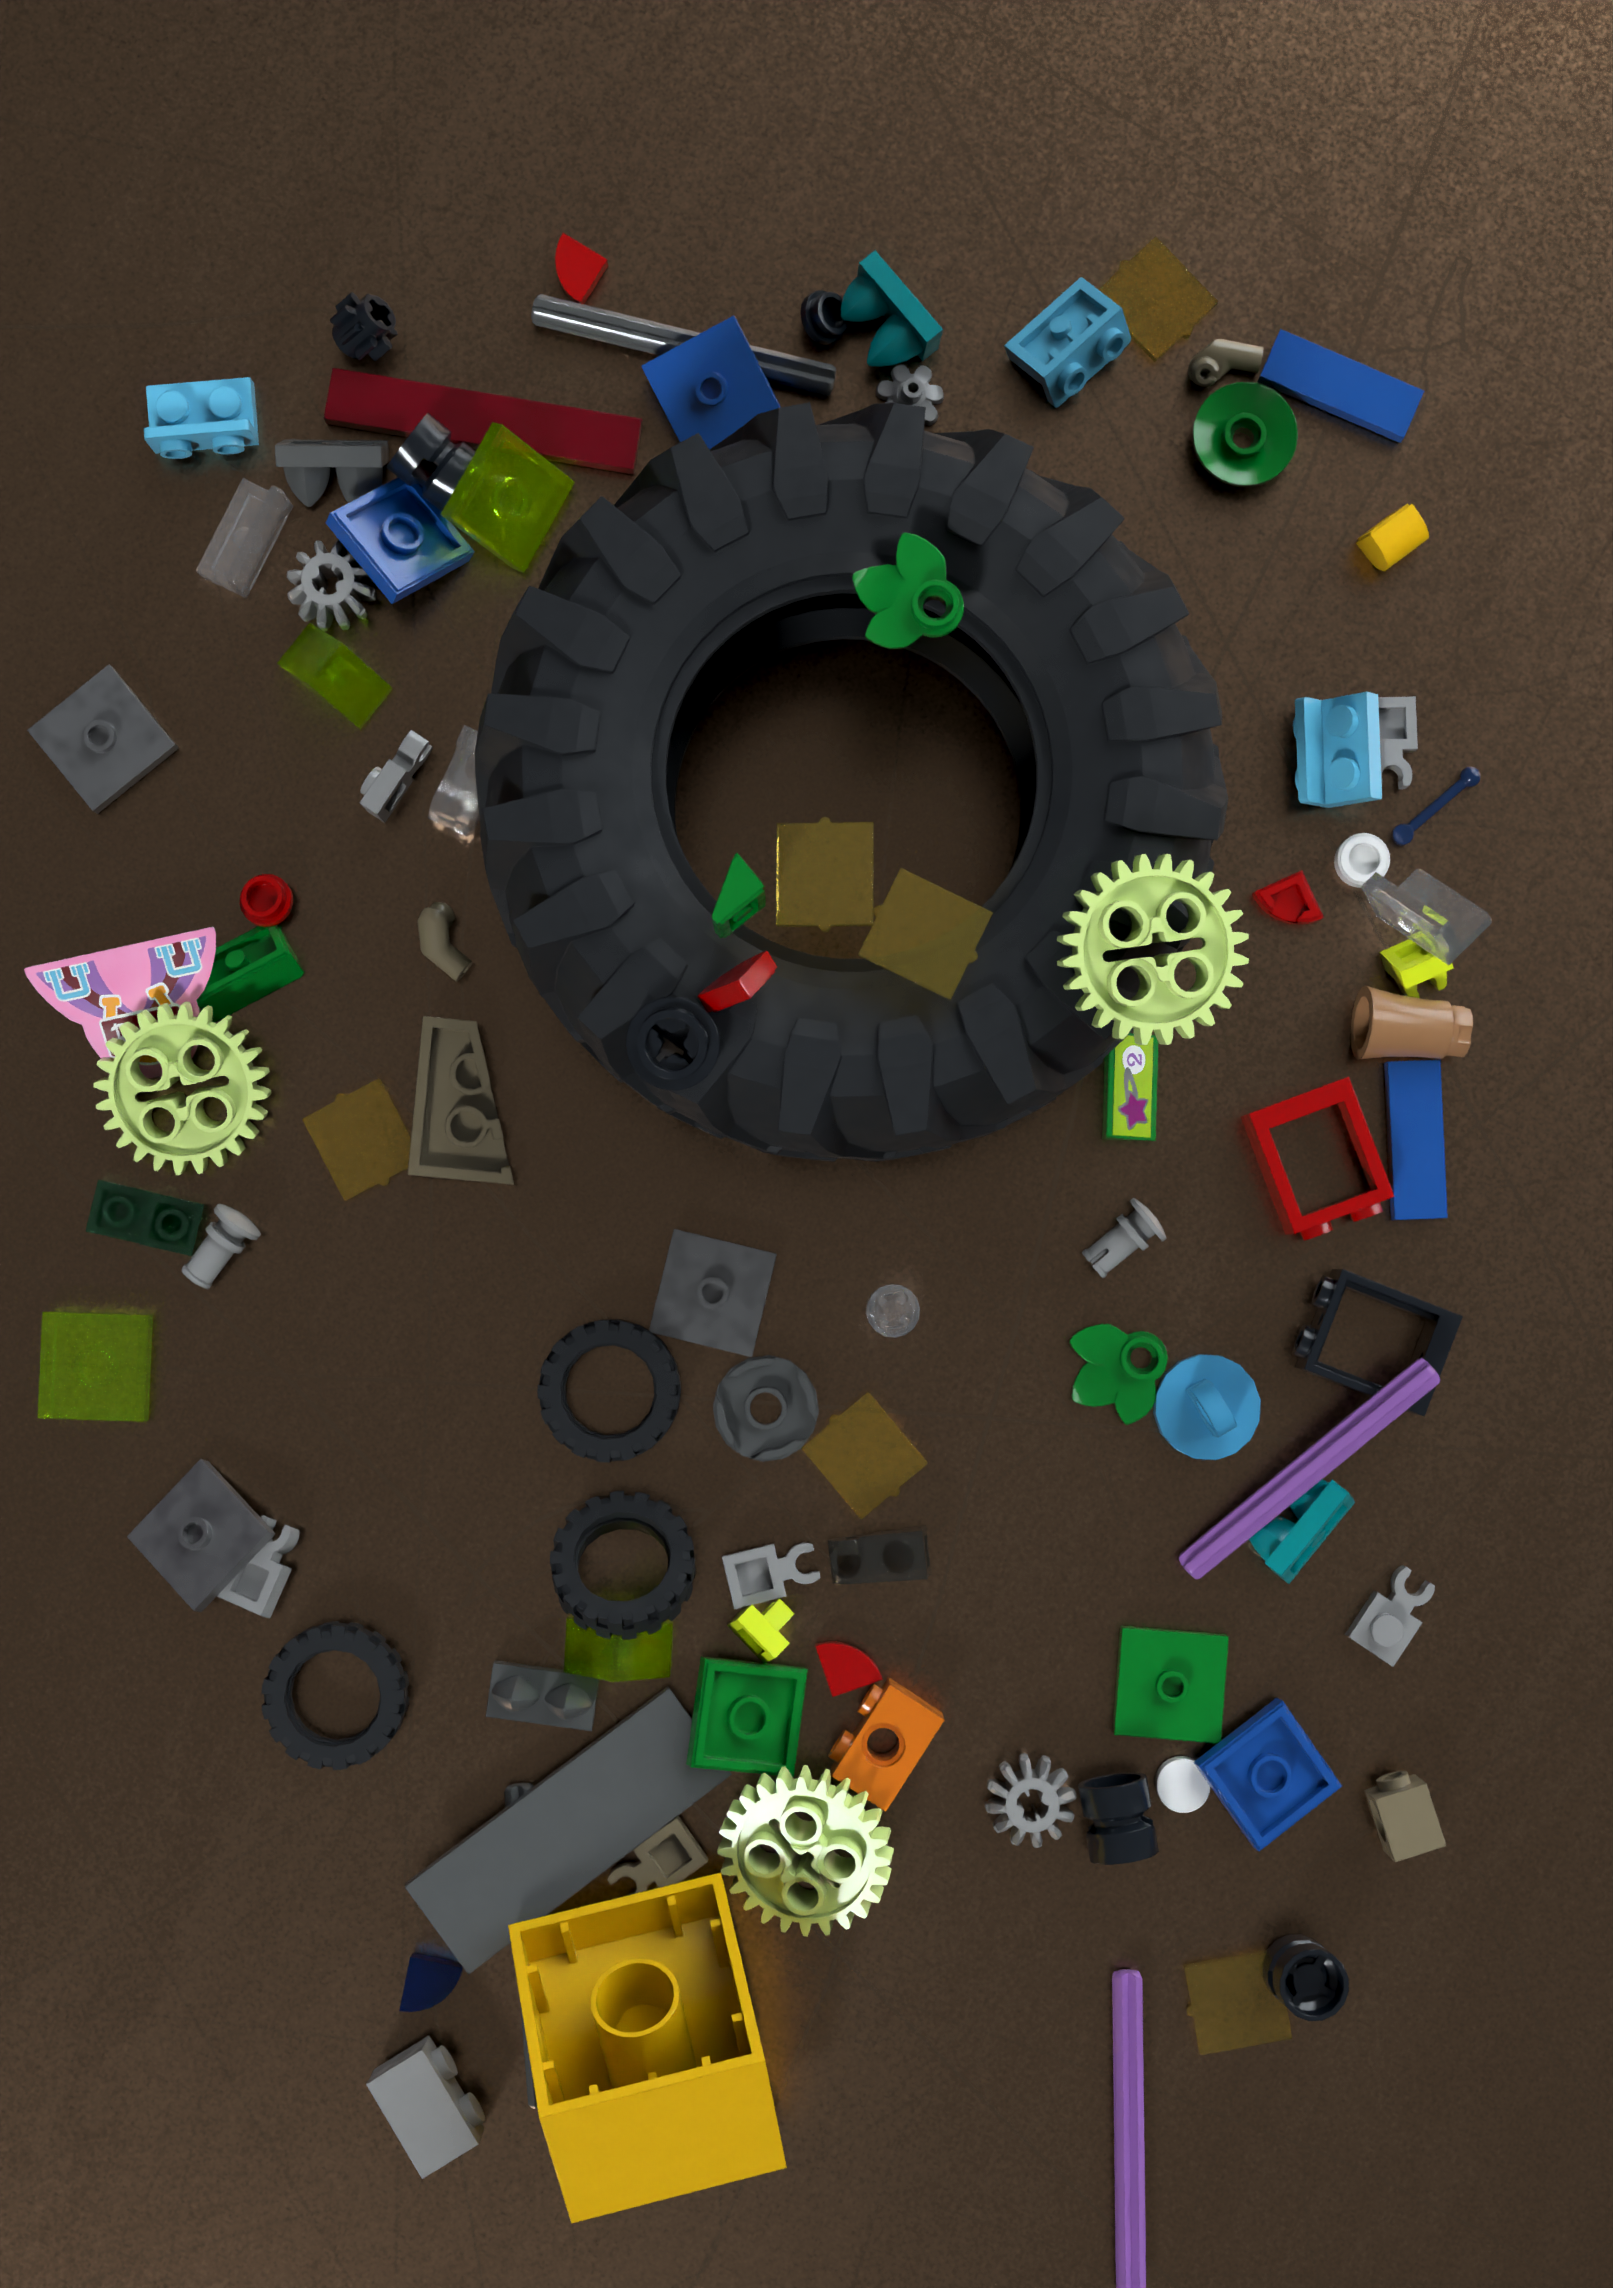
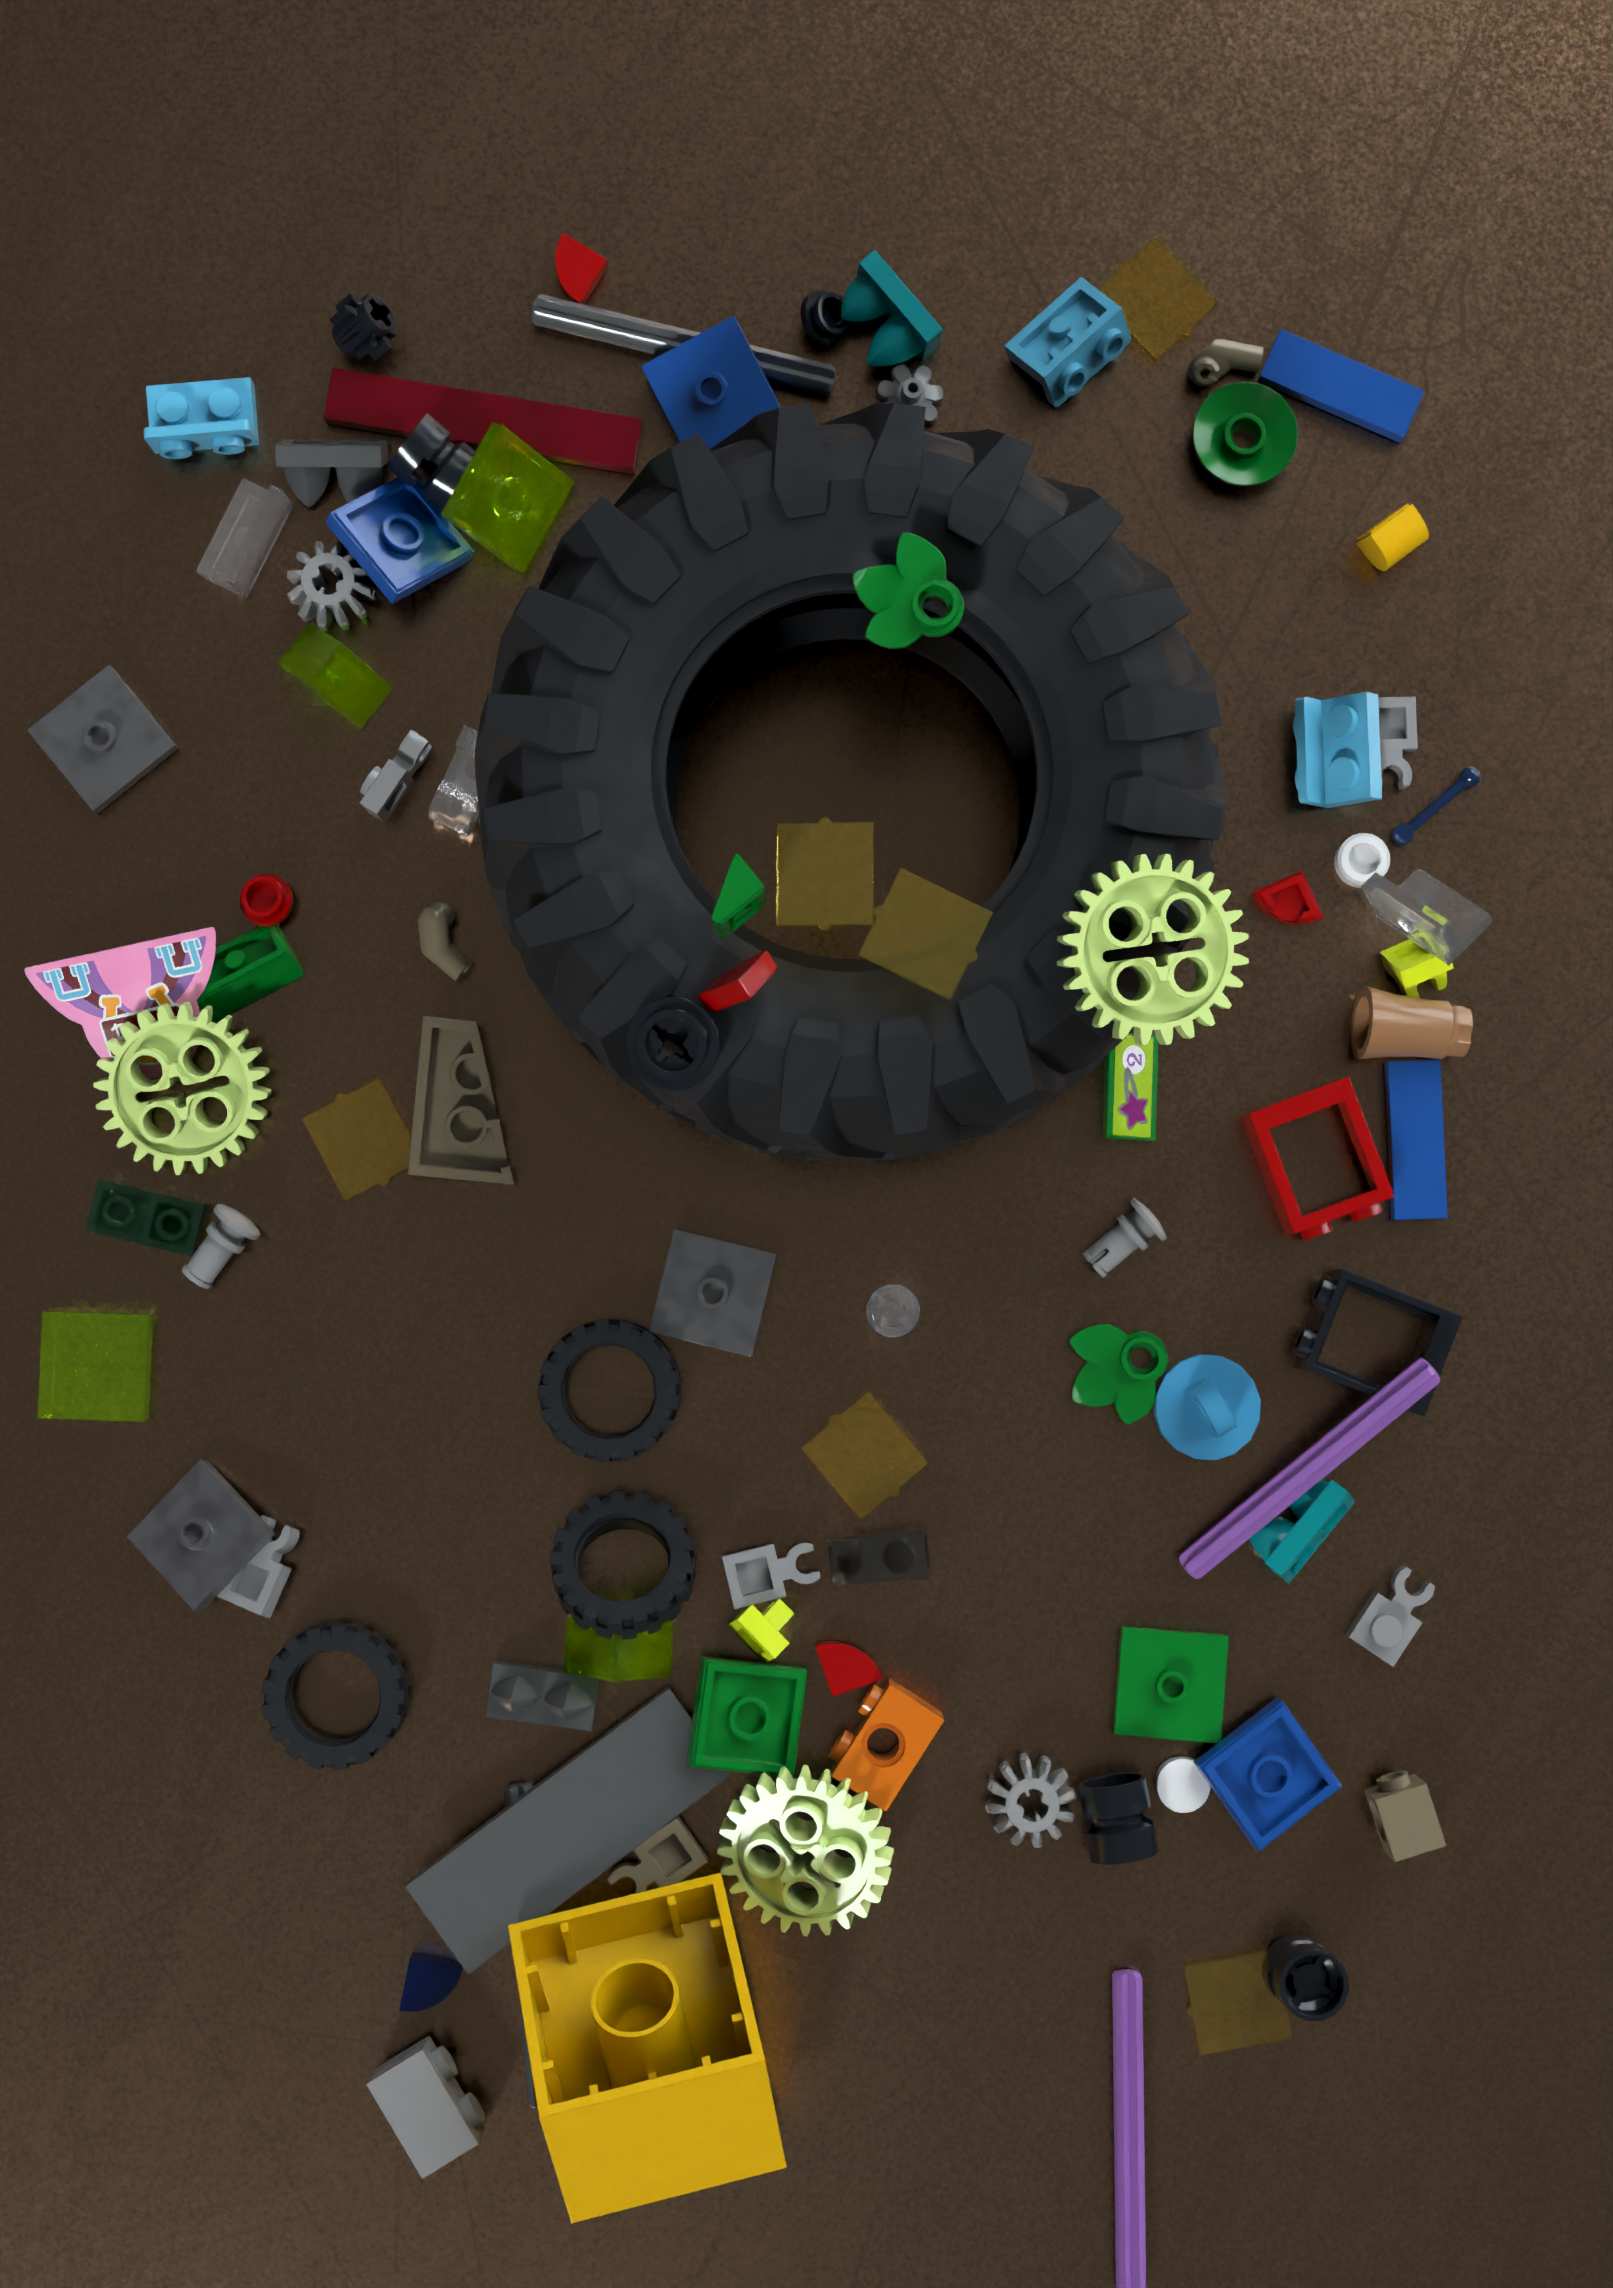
(759, 1439): dark grey tile -> none

